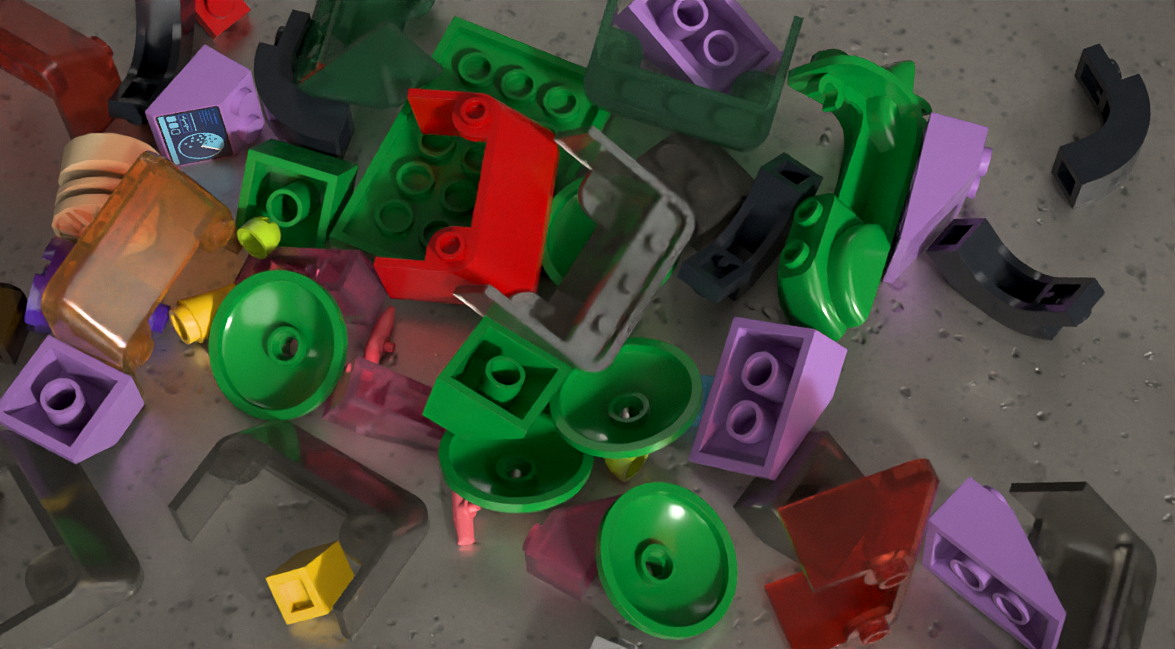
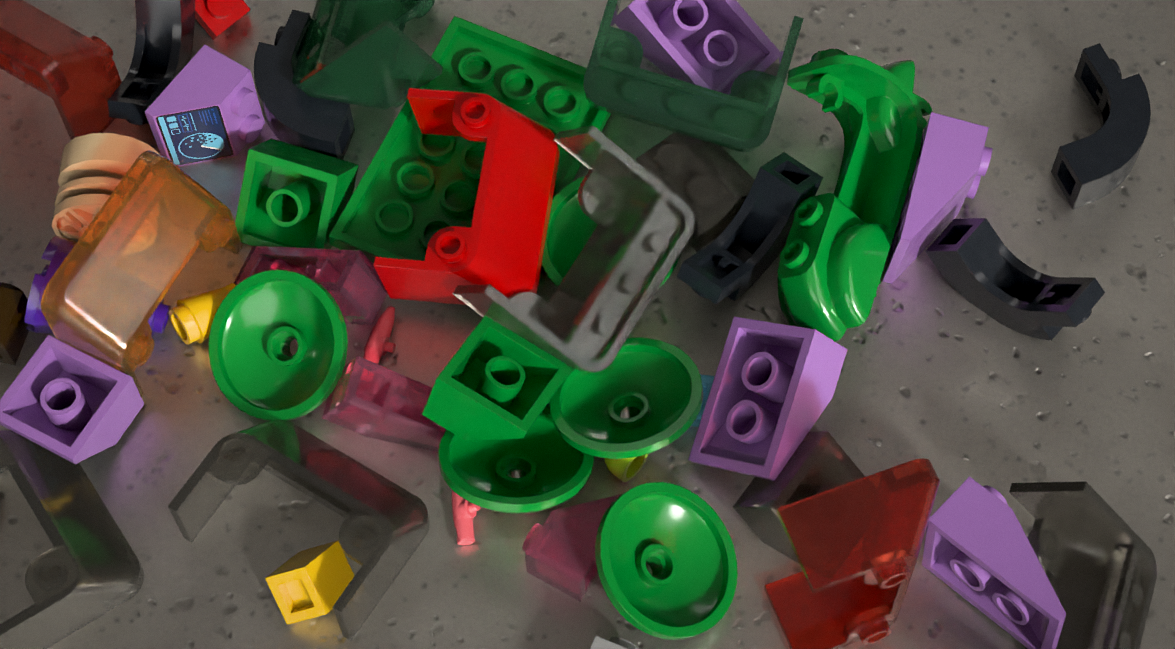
(259, 236): lime hinge -> none

